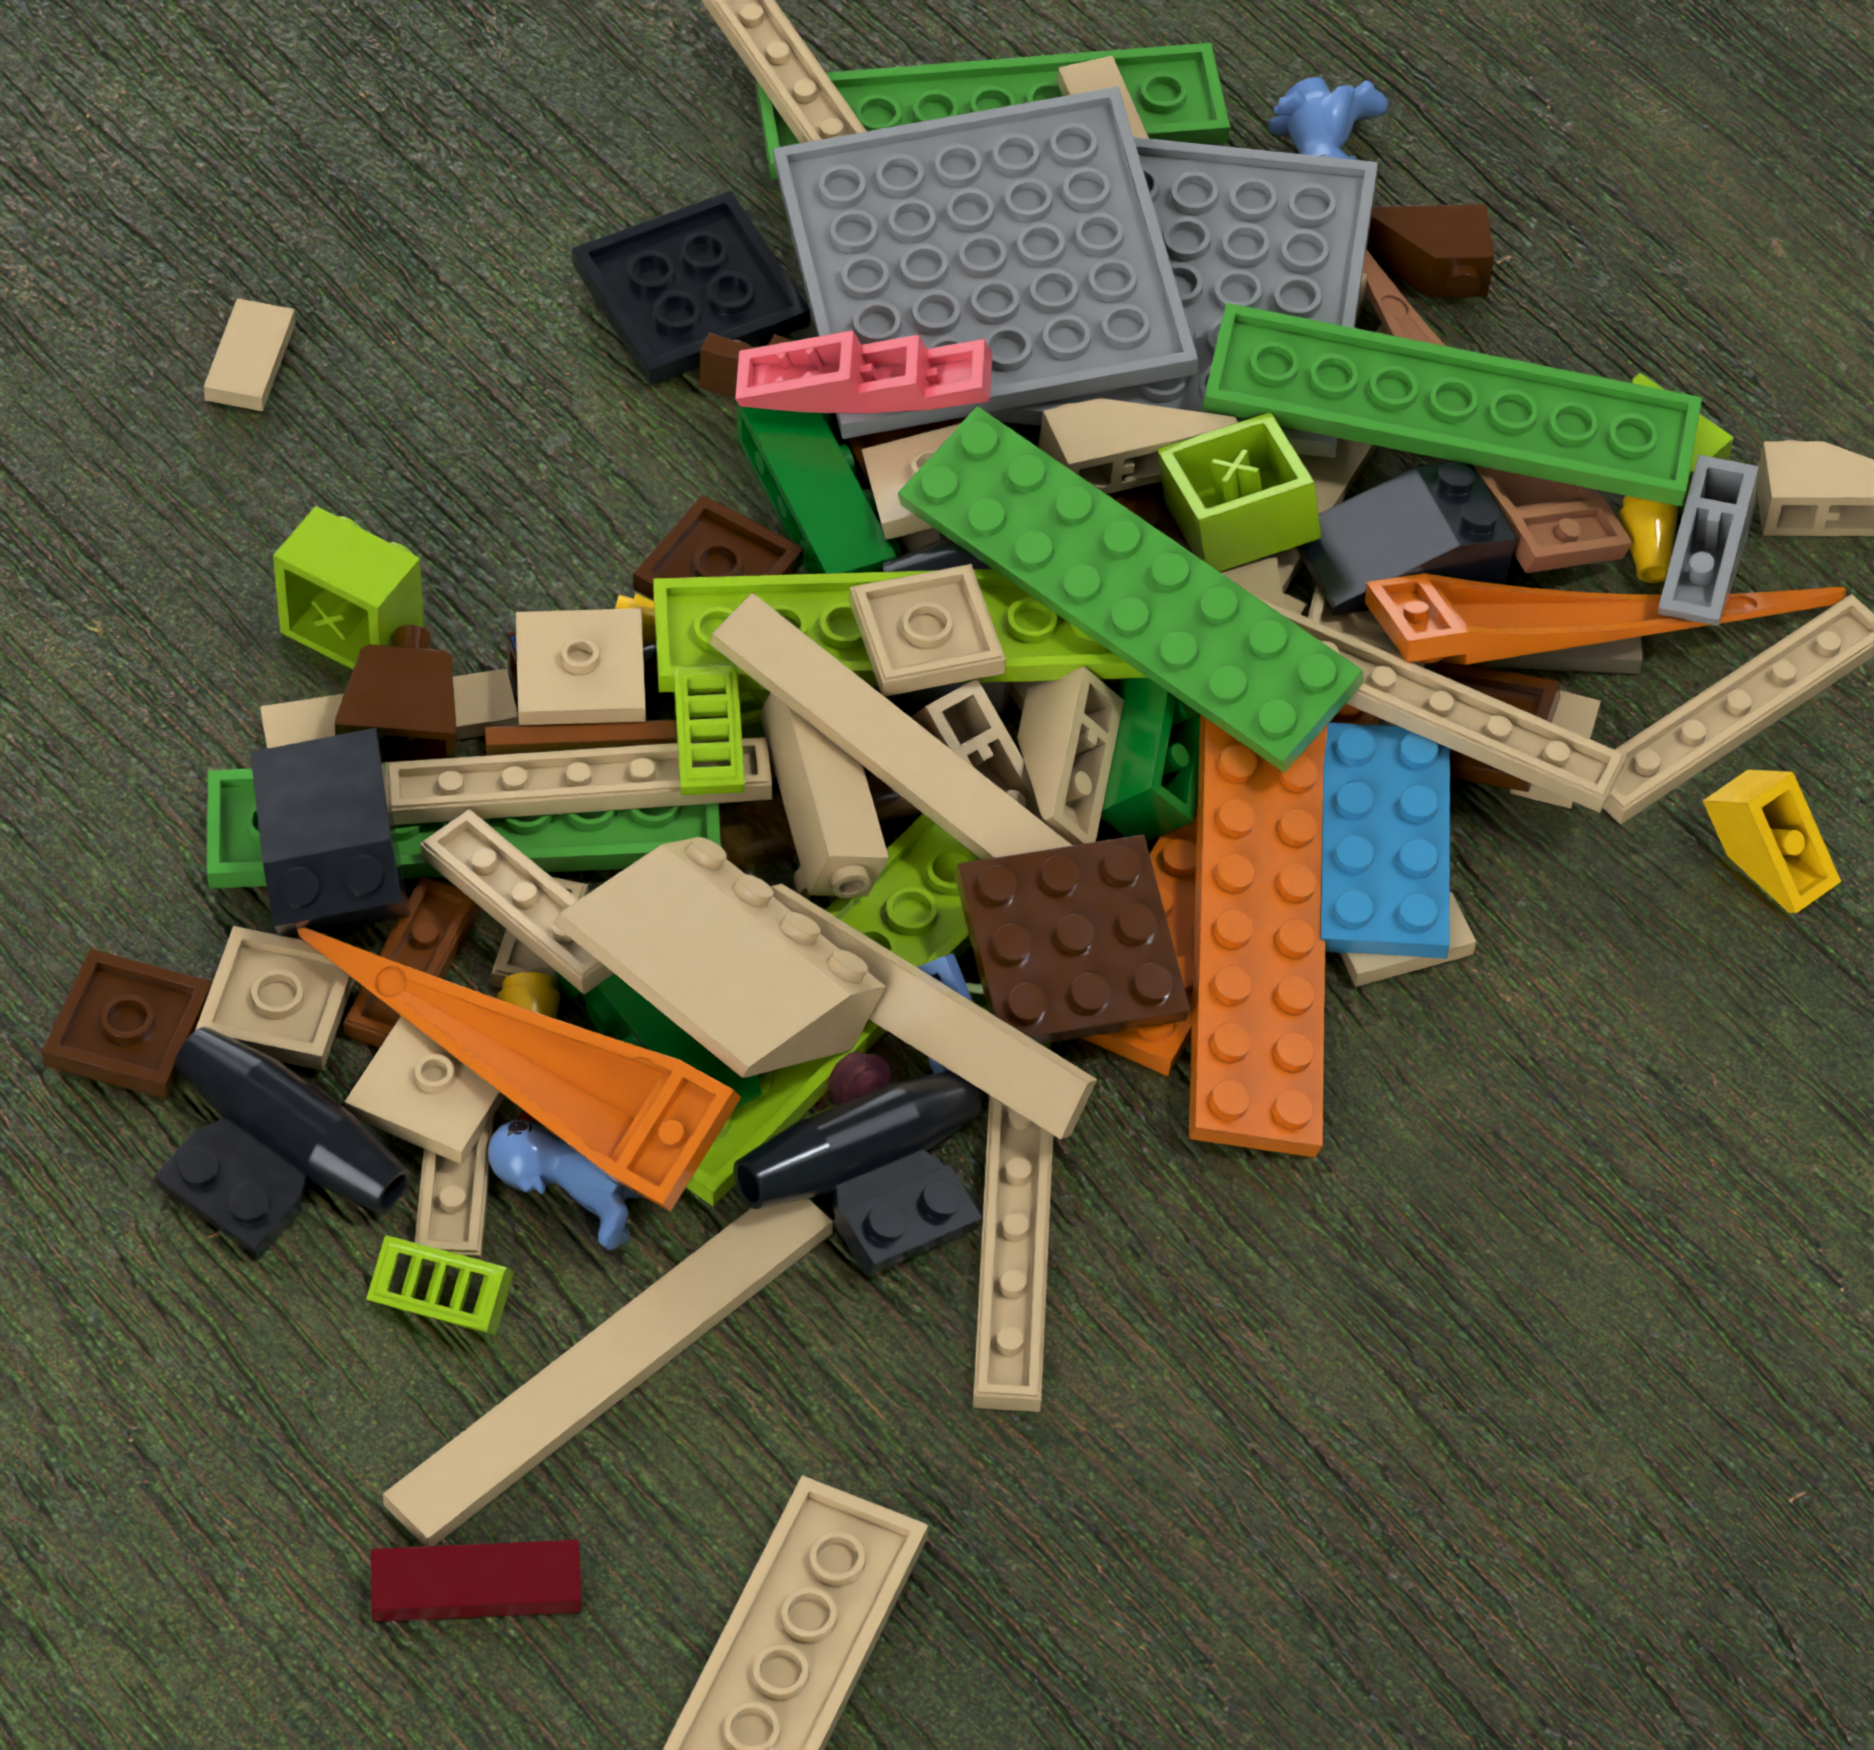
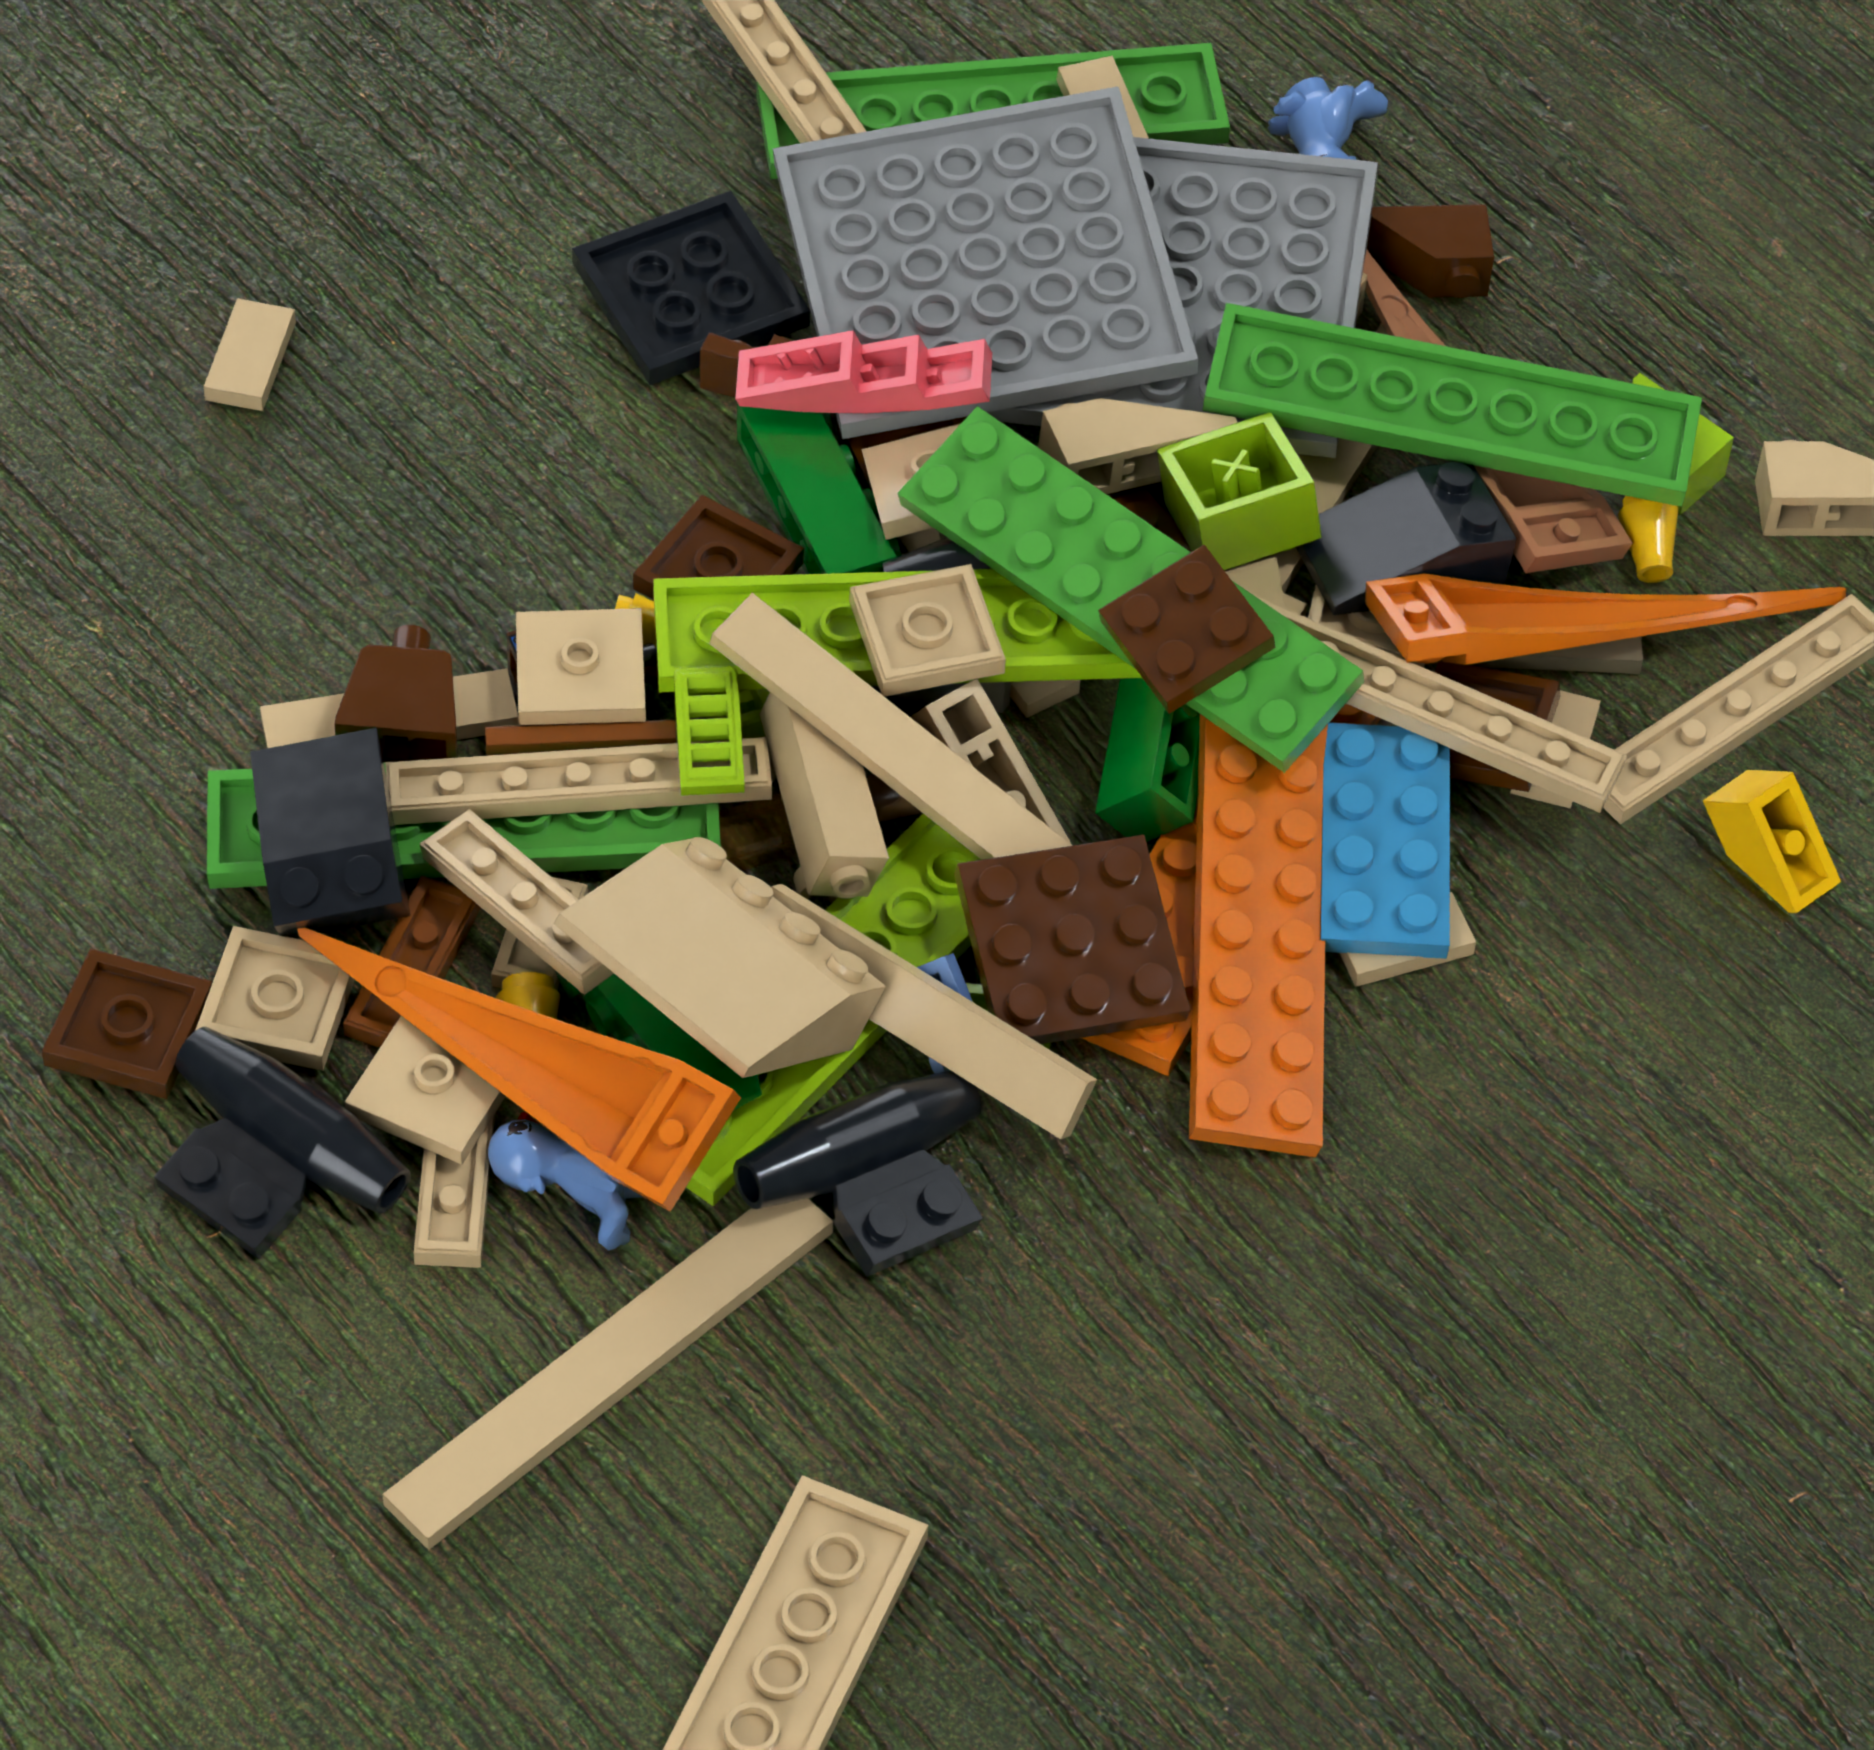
(344, 587): lime brick -> none
(475, 1580): dark red tile -> none
(490, 1298): lime slope -> none
(857, 1075): clear pink plate -> none
(1013, 1262): tan tile -> none
(1069, 749): tan slope -> none
(1186, 628): none -> reddish brown plate
(1710, 540): light grey slope -> none

